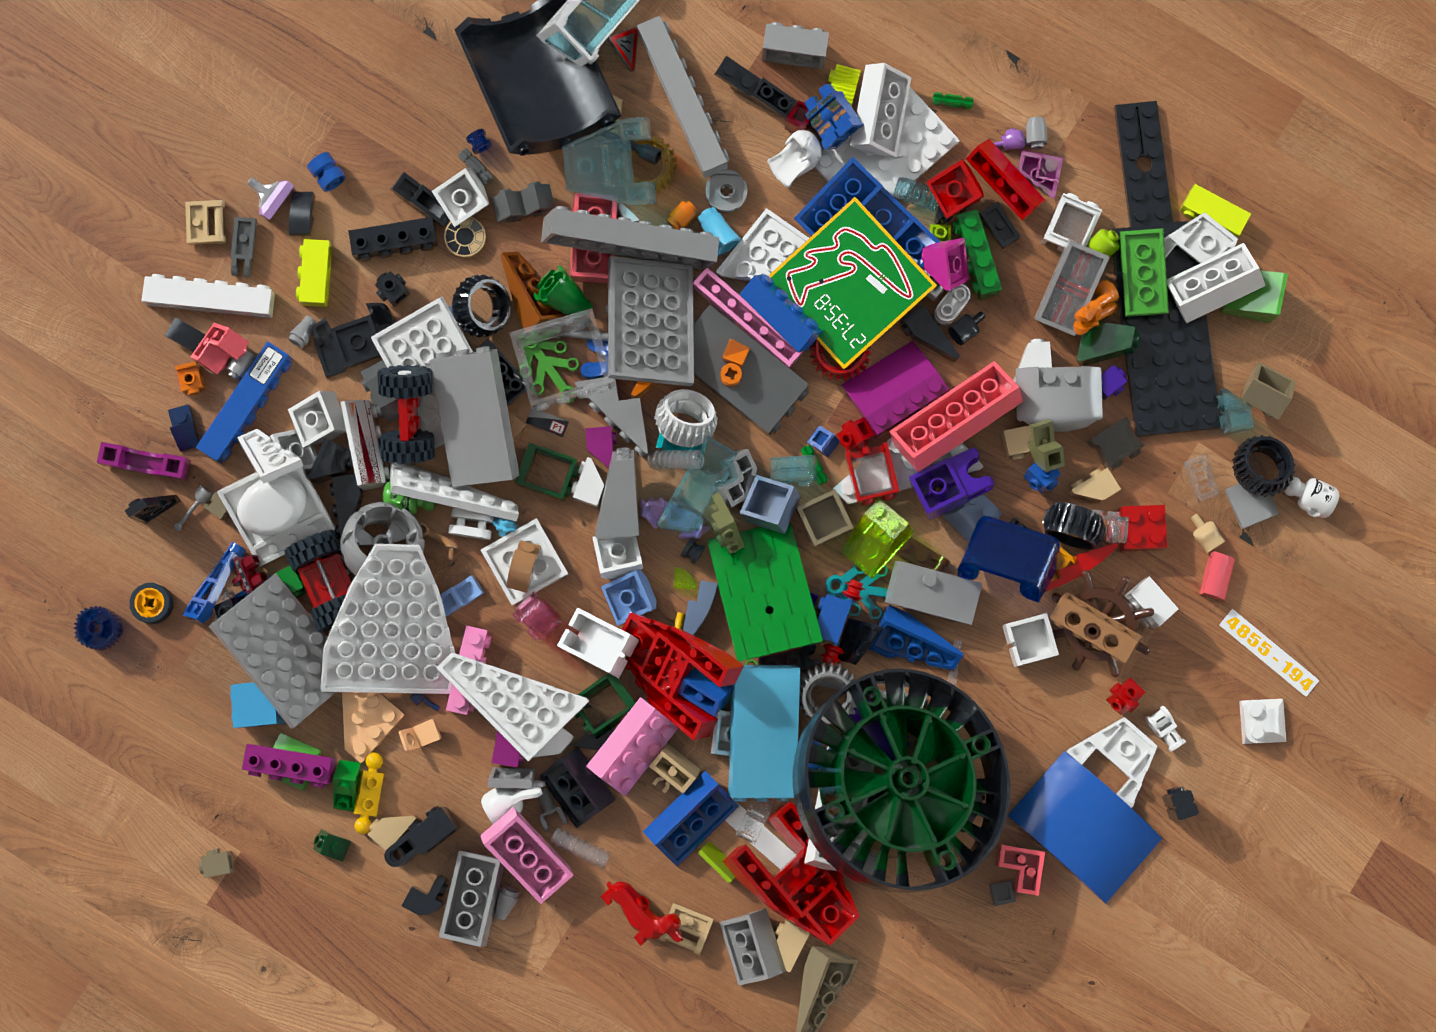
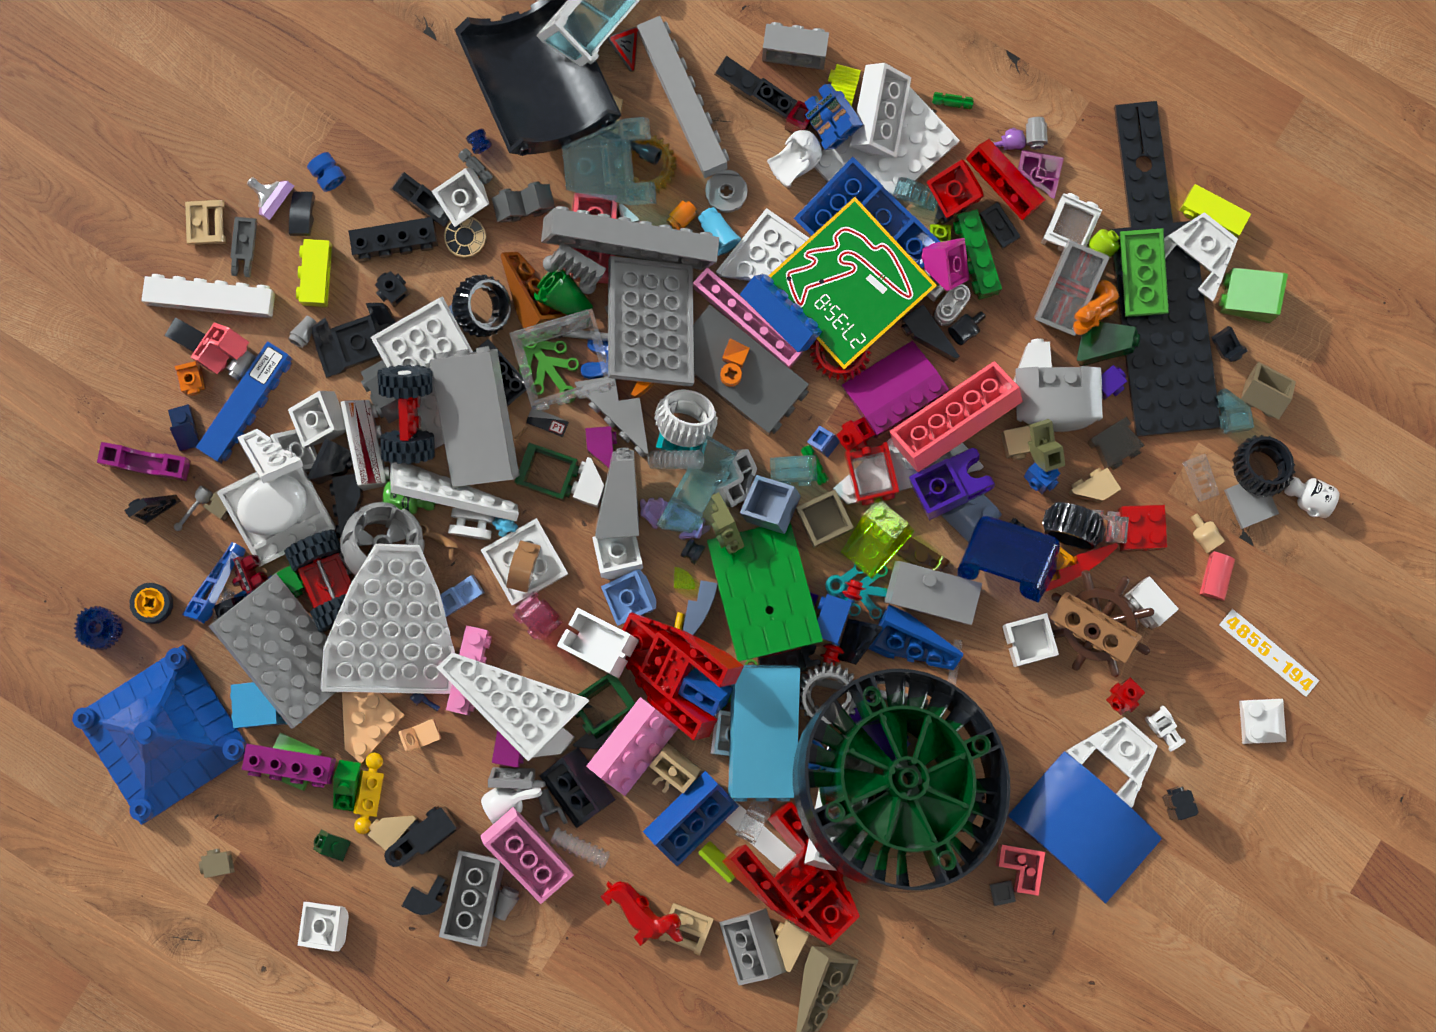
(162, 734): none -> blue piece
(323, 926): none -> white slope
(575, 263): none -> light grey gear
(1215, 282): white slope -> none
(1228, 345): none -> black bracket

